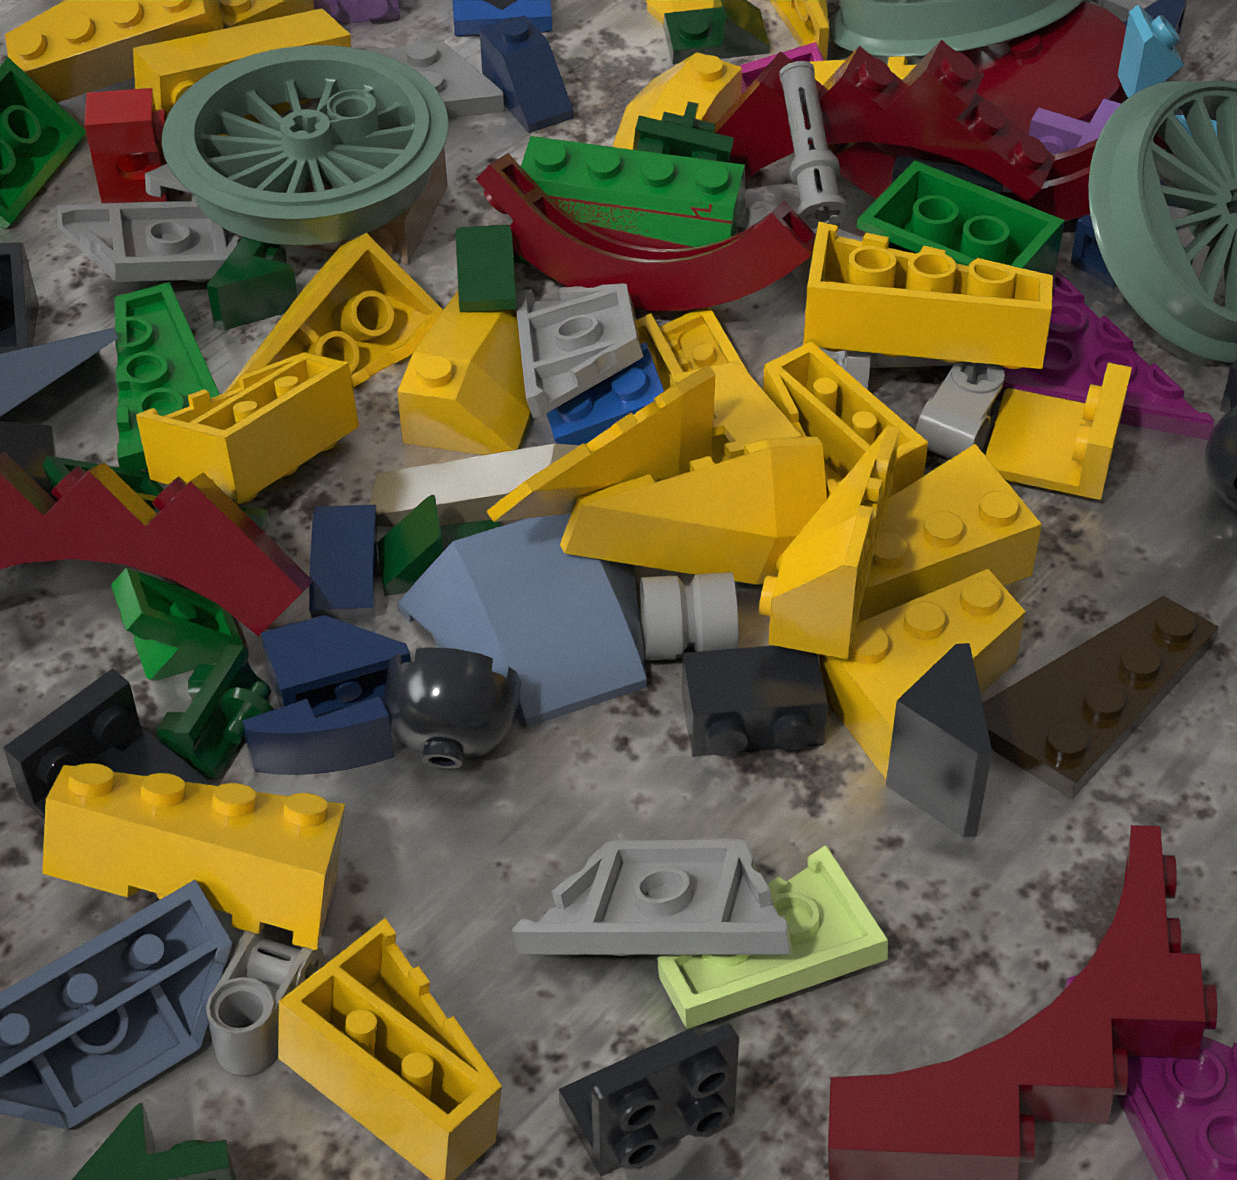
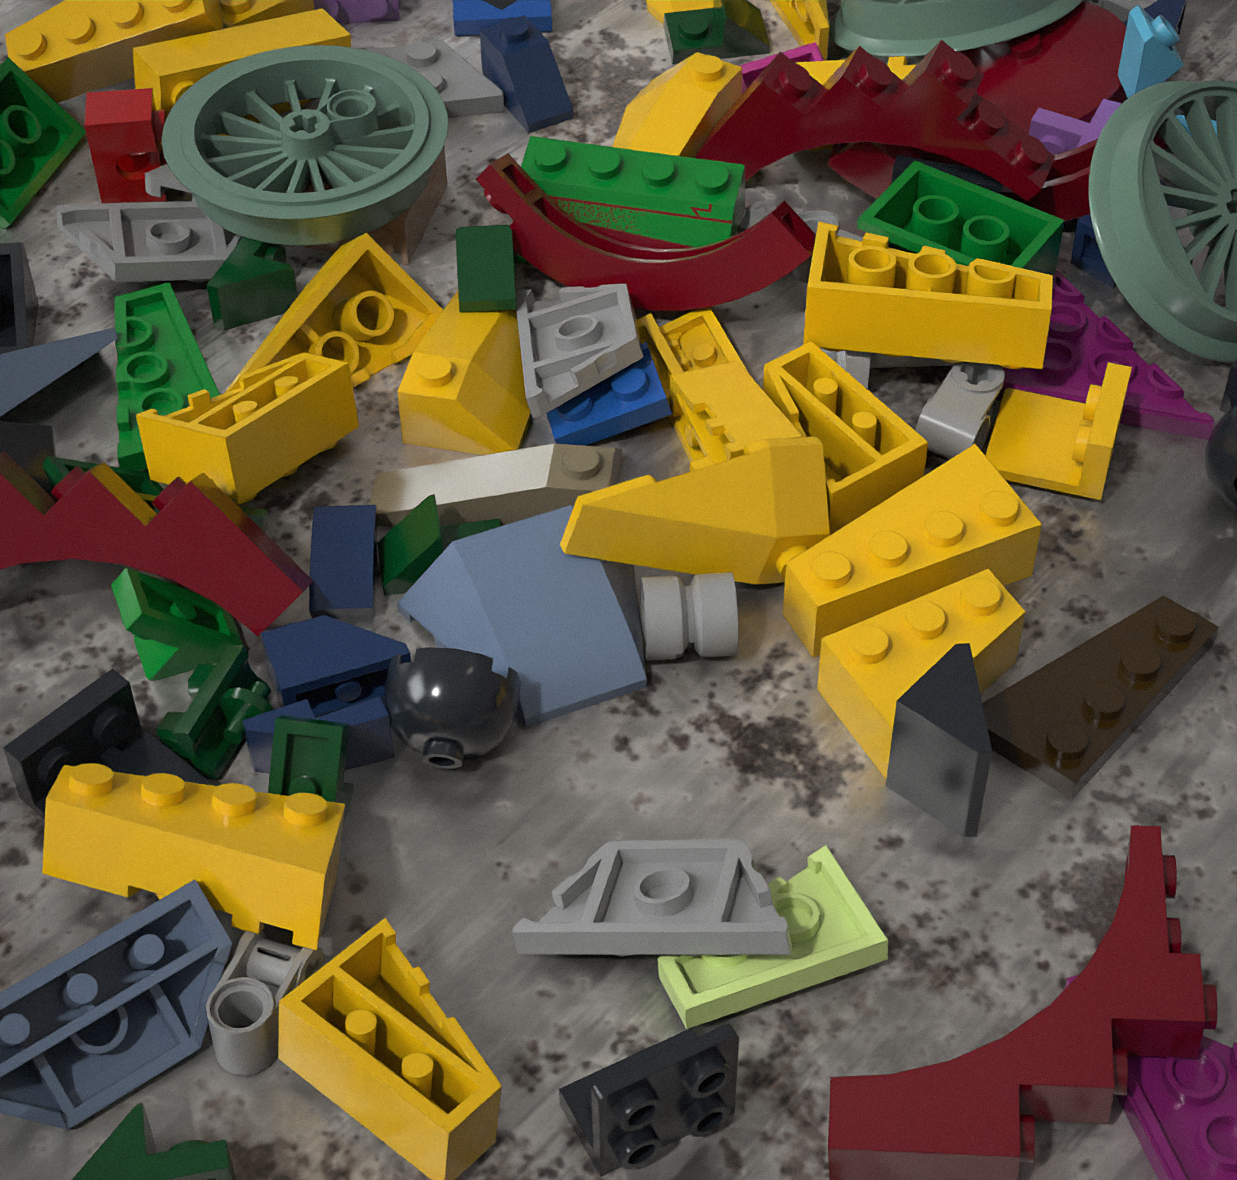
(310, 759): none -> dark green slope
(652, 441): yellow wedge -> none
(682, 136): dark green hips -> none
(753, 700): black brick -> none
(813, 163): light grey pin -> none
(829, 562): yellow wedge -> none

